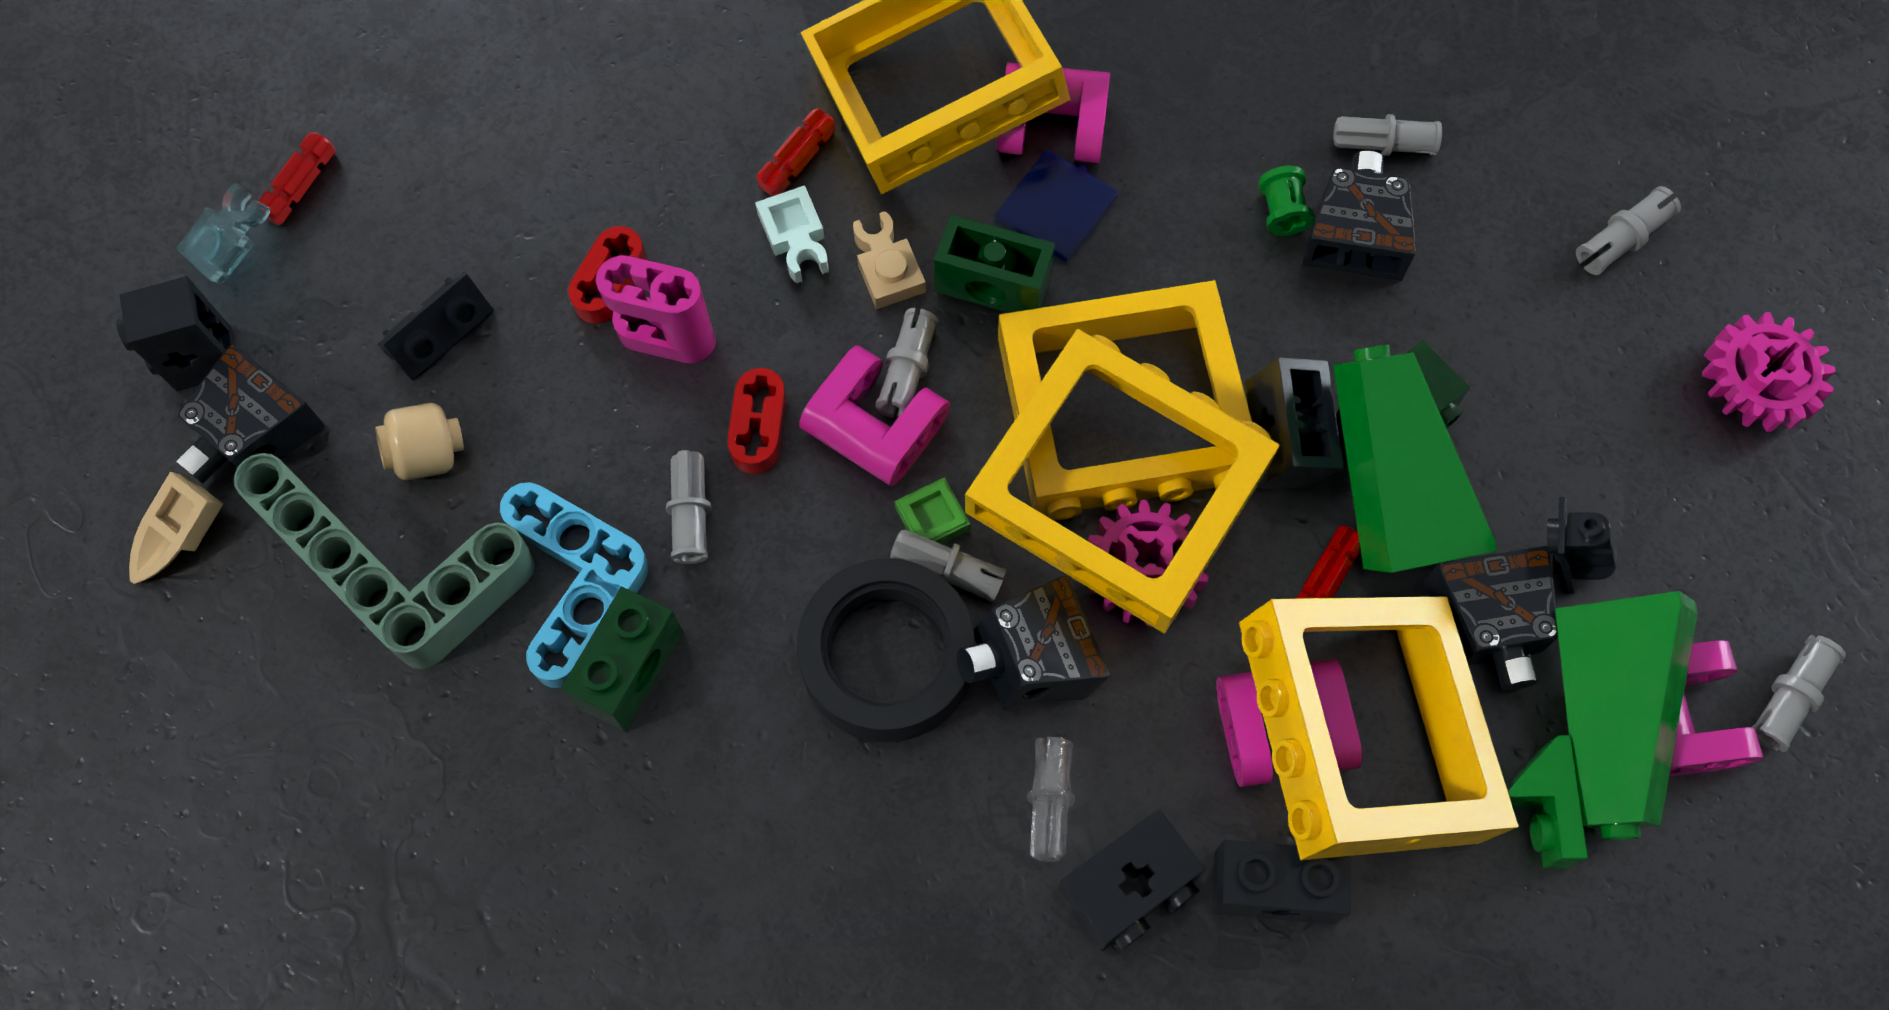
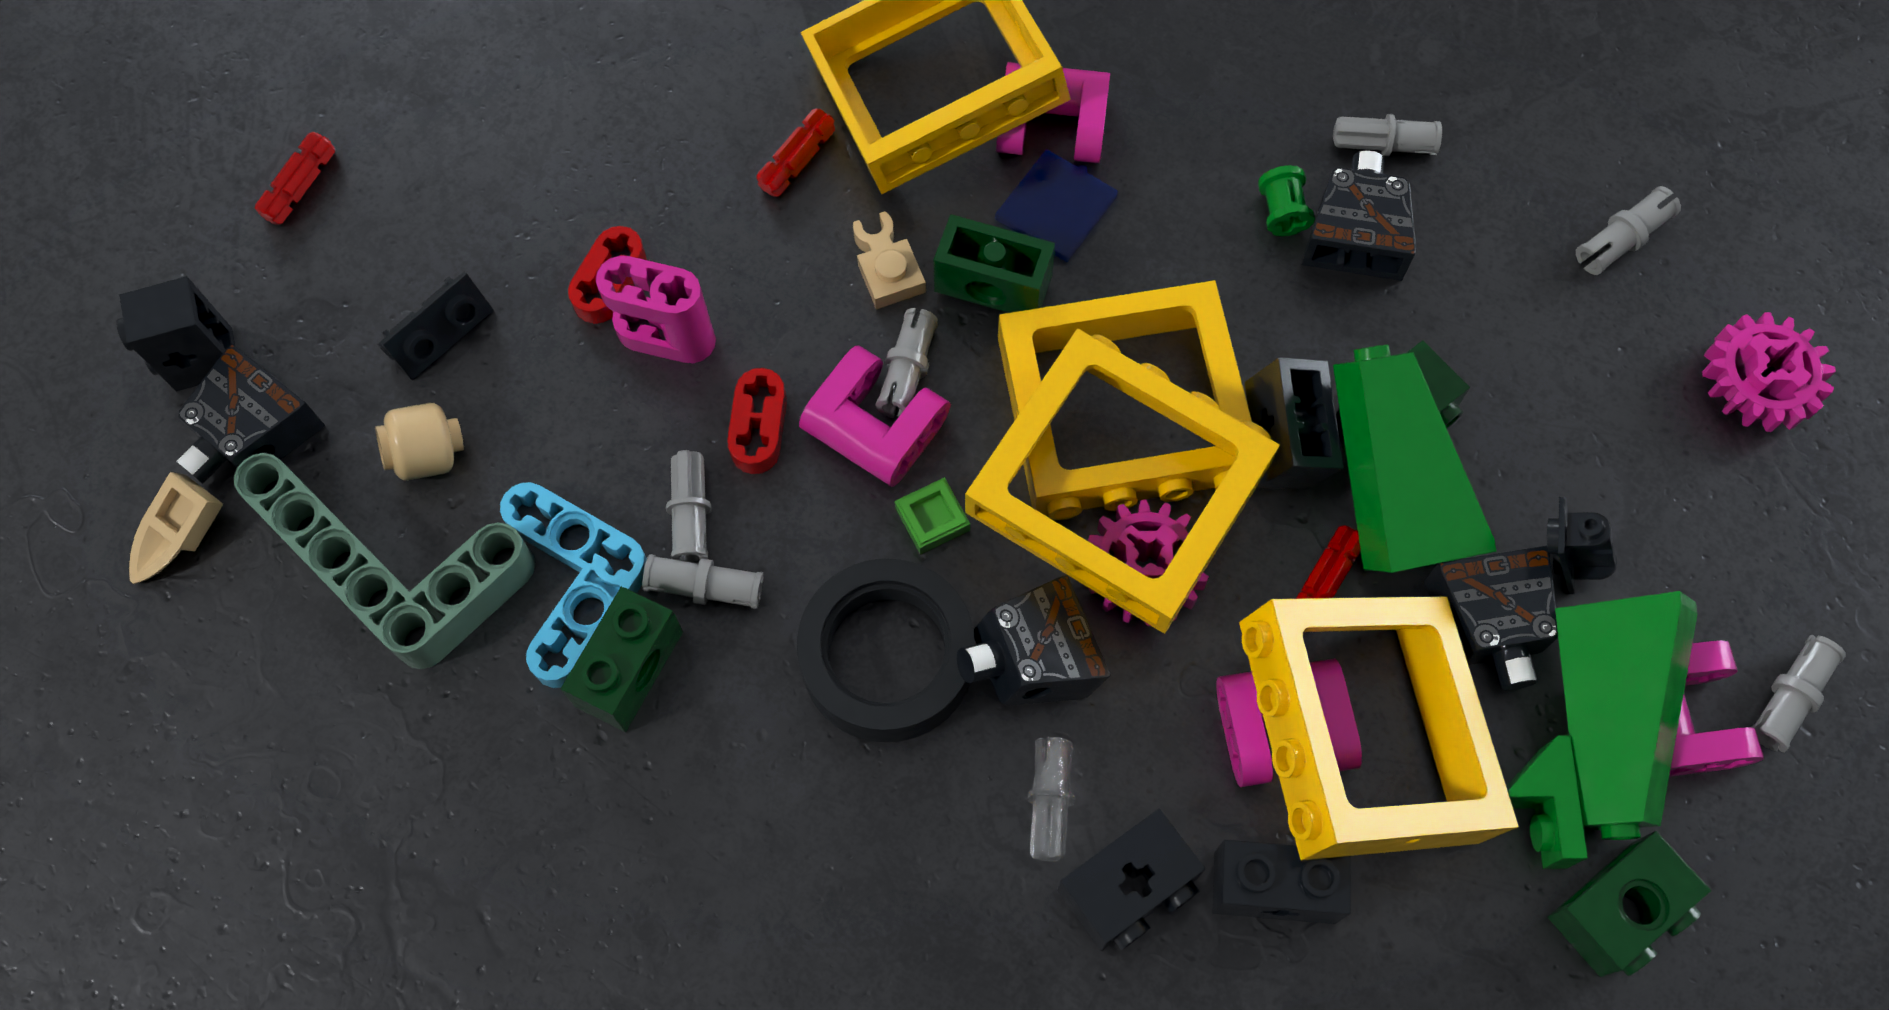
(219, 239): clear light blue plate -> none
(702, 581): none -> light grey pin
(793, 228): light aqua plate -> none
(951, 564): light grey axle -> none
(1595, 914): none -> dark green brick

